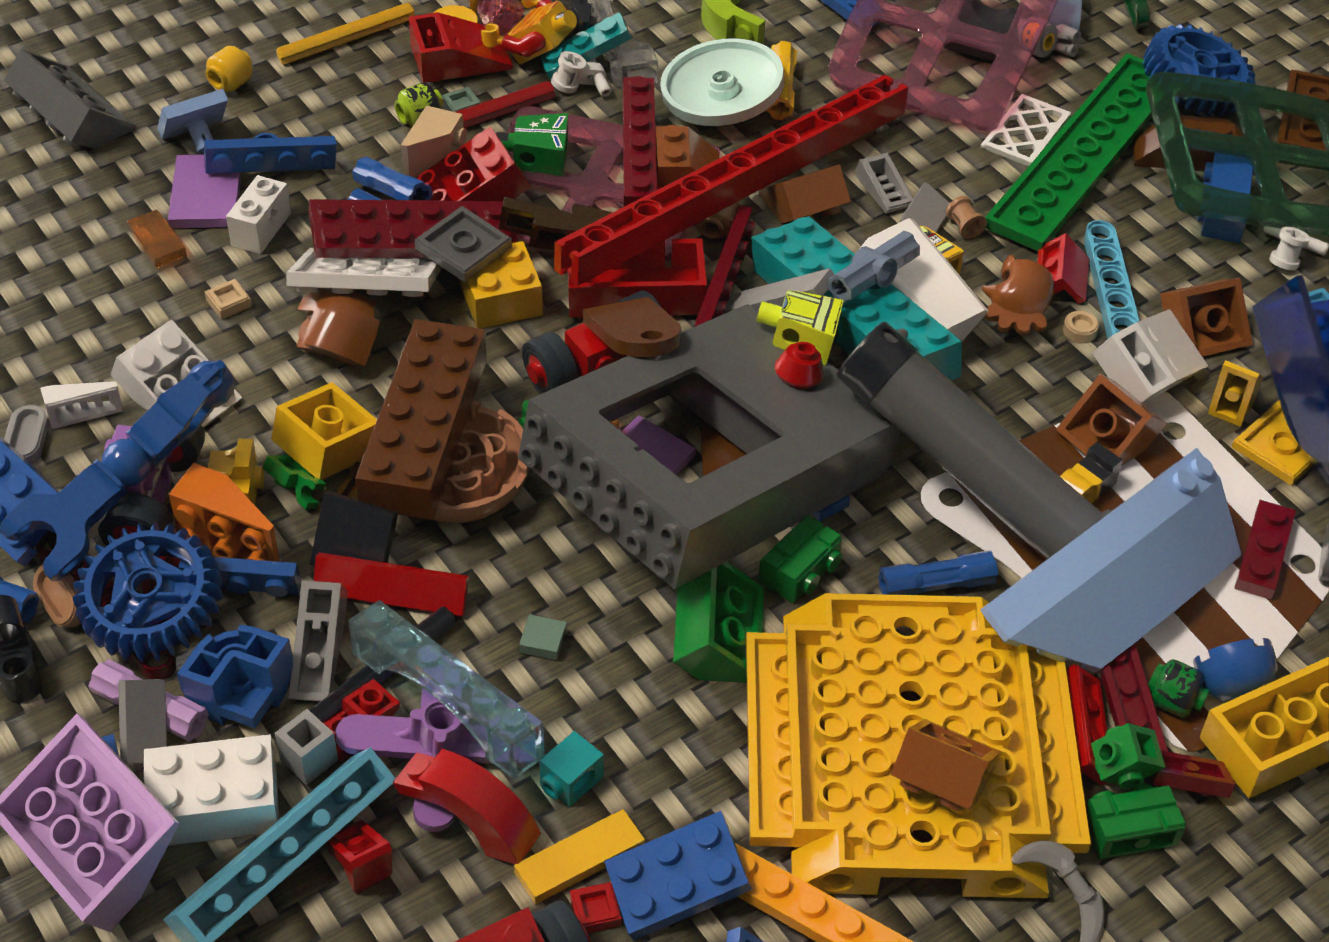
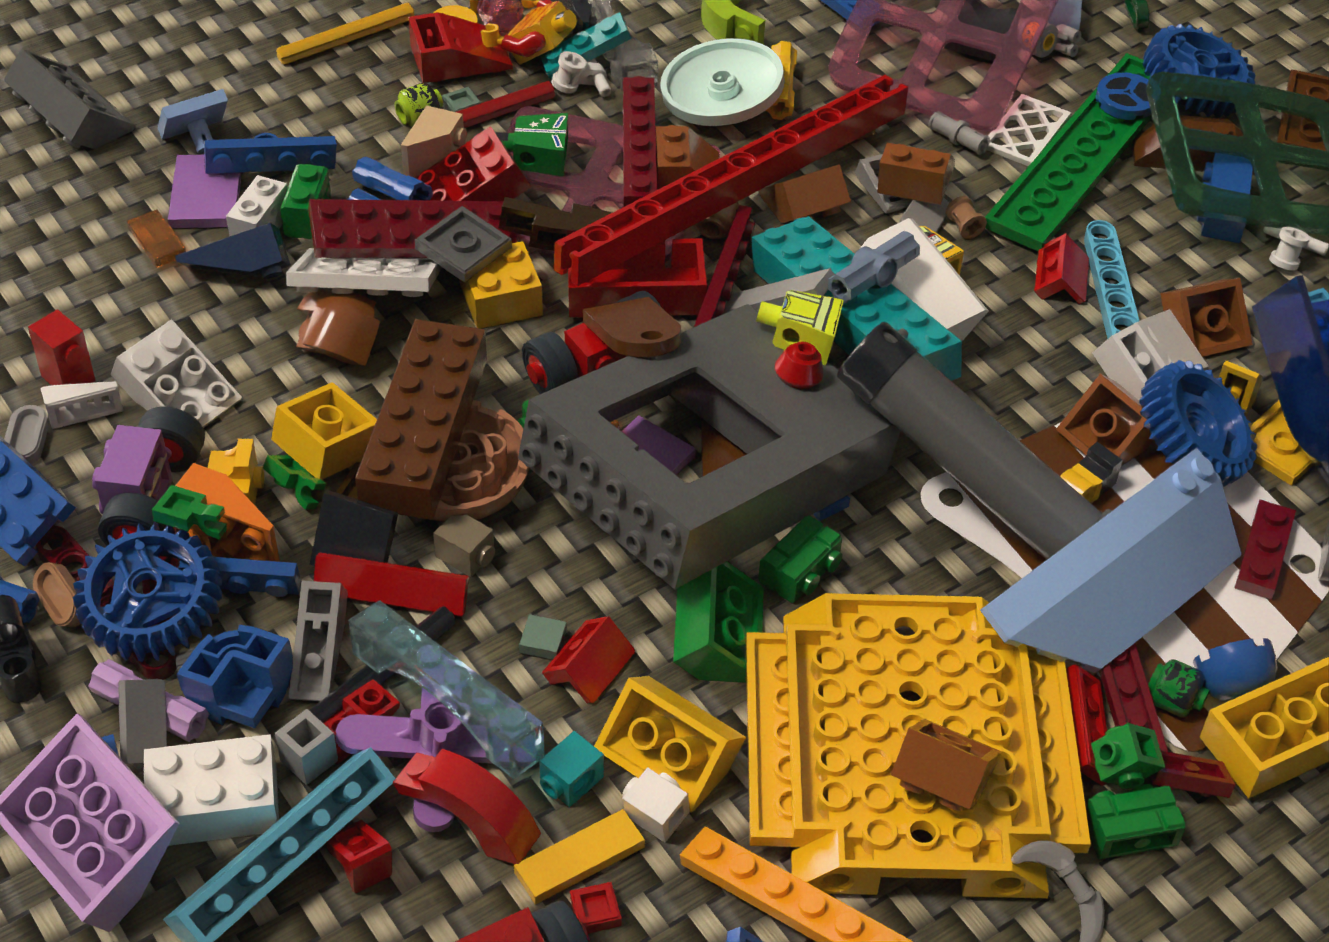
(61, 350): none -> red brick
(123, 464): blue piece -> none
(185, 508): none -> green plate
(228, 299): tan tile -> none
(229, 68): yellow head -> none
(249, 253): none -> dark blue slope
(306, 183): none -> green brick
(464, 544): none -> dark tan brick
(591, 658): none -> red panel
(656, 803): none -> white brick
(669, 736): none -> yellow slope
(677, 875): blue plate -> none
(914, 173): none -> dark orange slope
(959, 132): none -> light grey pin
(964, 571): blue axle -> none
(1021, 297): dark orange piece -> none
(1080, 327): tan tile -> none
(1123, 96): none -> blue tile
(1194, 411): none -> blue gear

